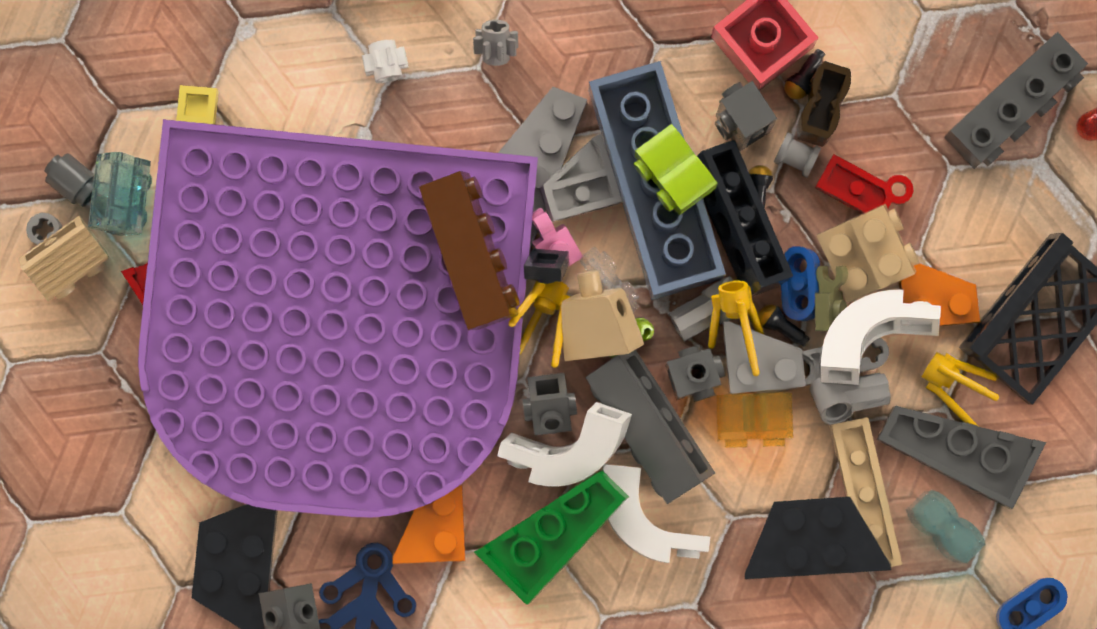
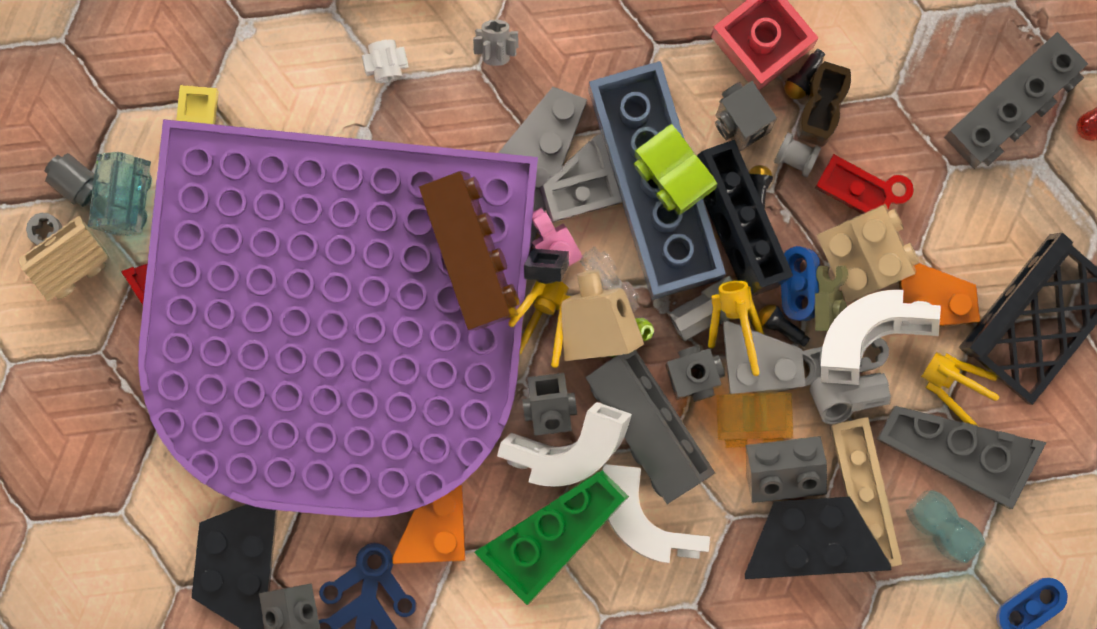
(786, 469): none -> dark grey brick

